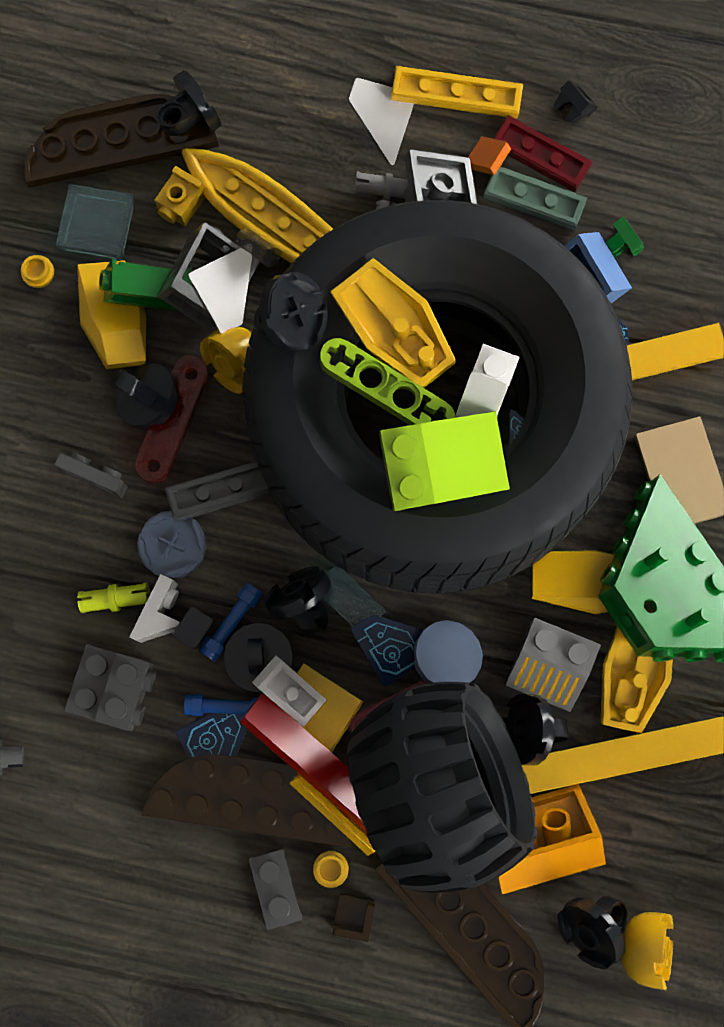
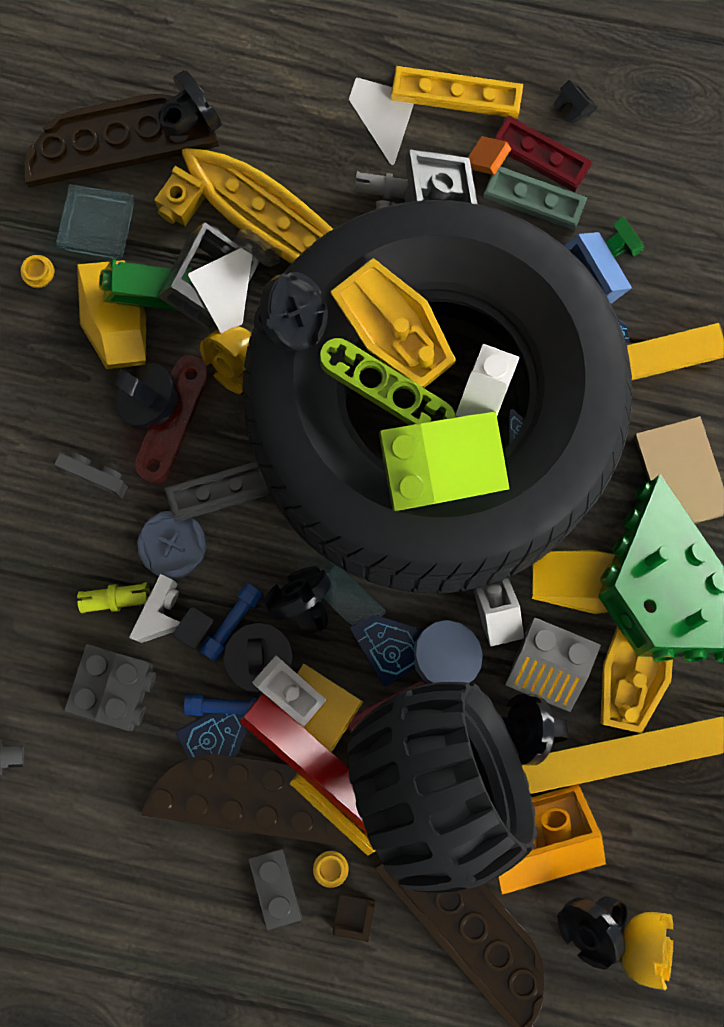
(499, 612): none -> white slope

